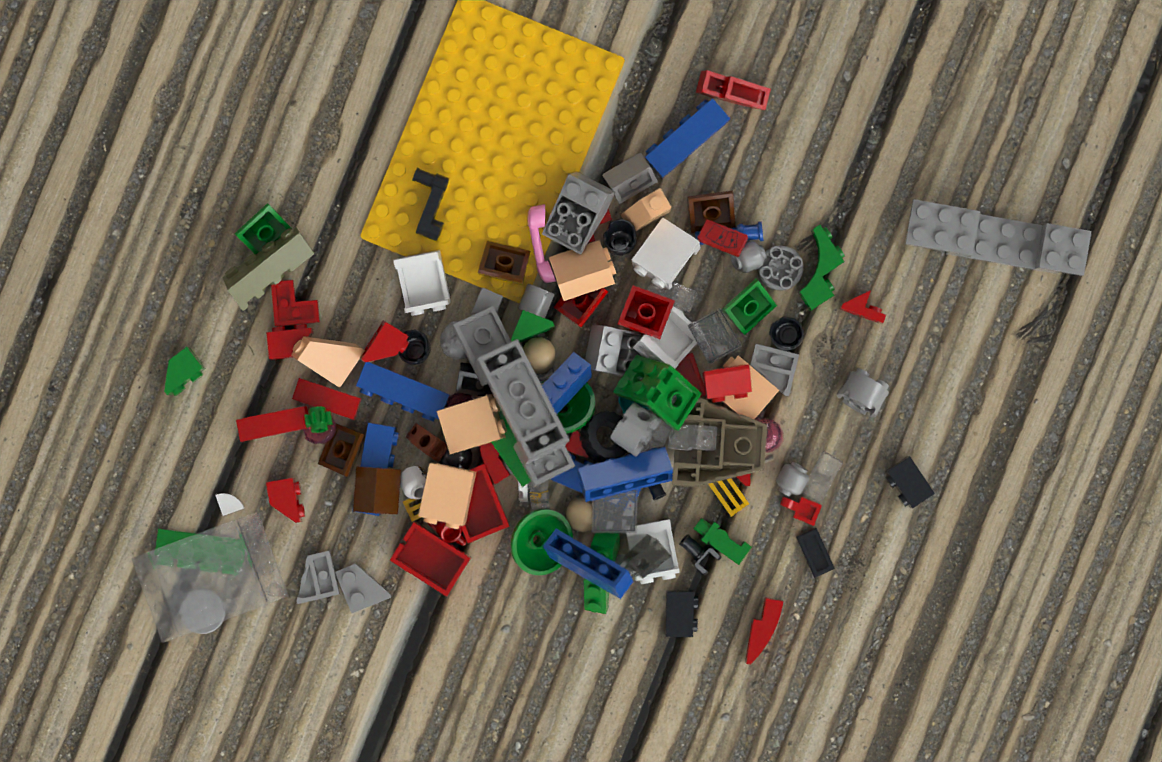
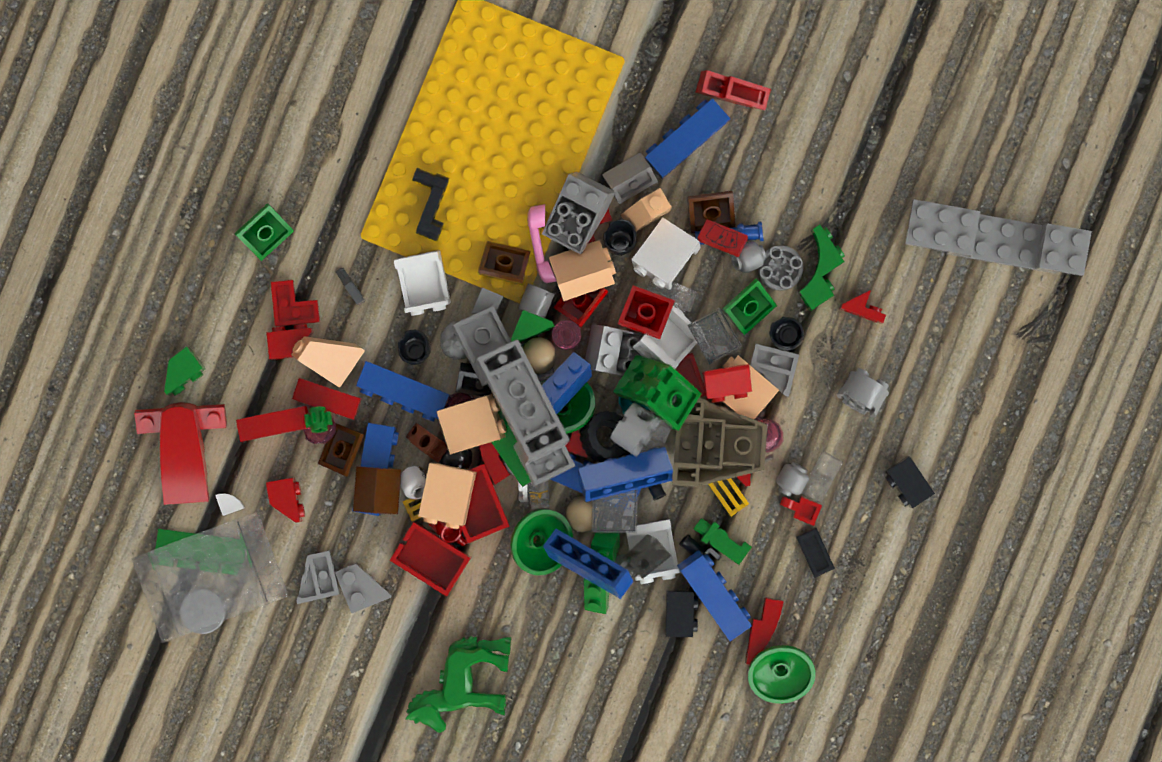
(182, 447): none -> red slope
(267, 266): wedge -> none
(350, 286): none -> dark grey tile
(385, 343): red slope -> none
(458, 682): none -> green animal
(566, 335): none -> clear pink wheel
(693, 437): clear slope -> none
(714, 595): none -> blue brick
(785, 682): none -> green dish

